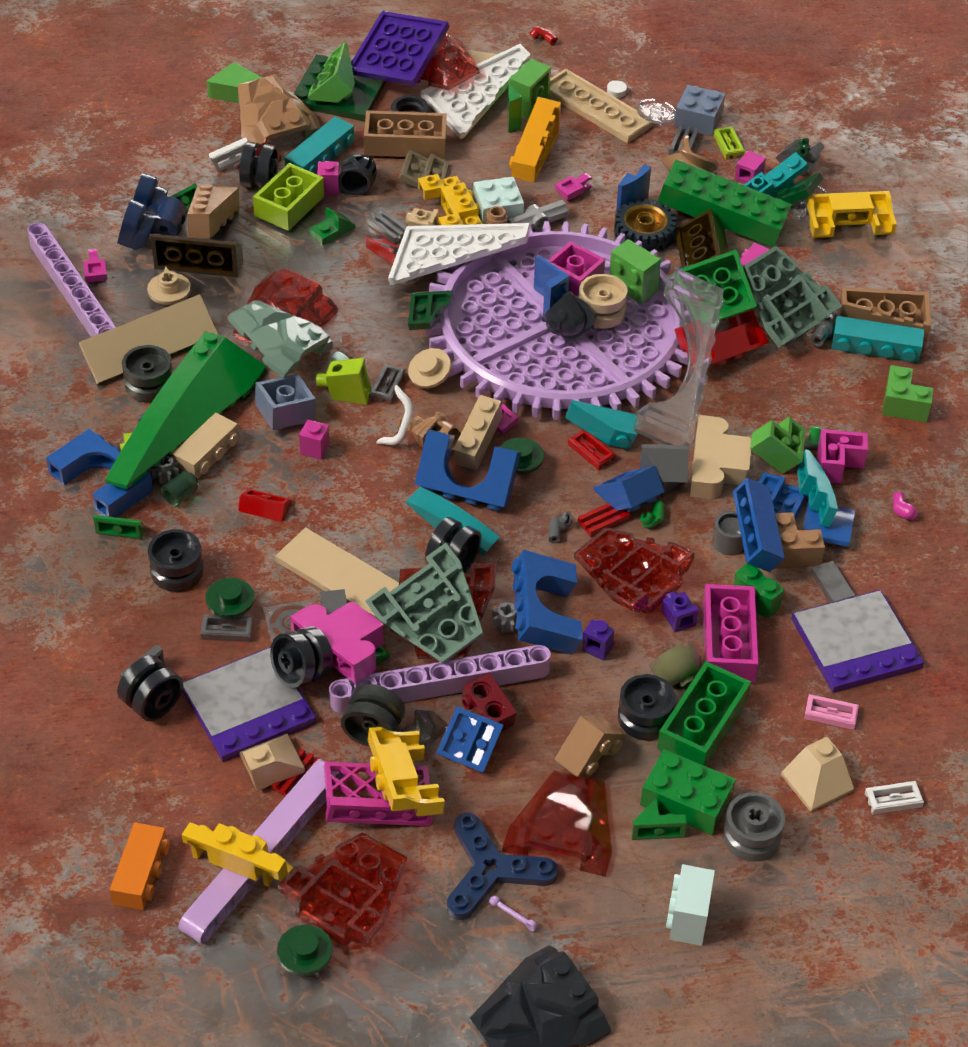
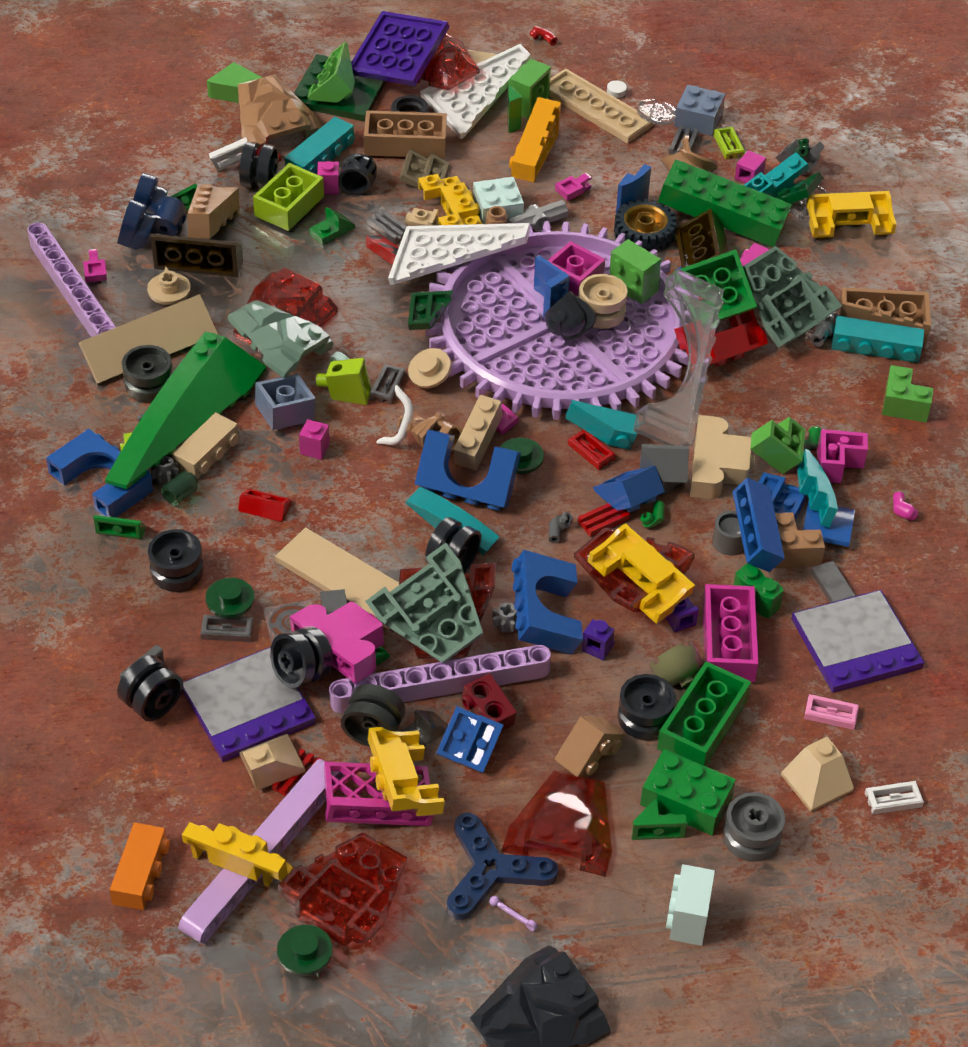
(646, 567): none -> yellow bracket

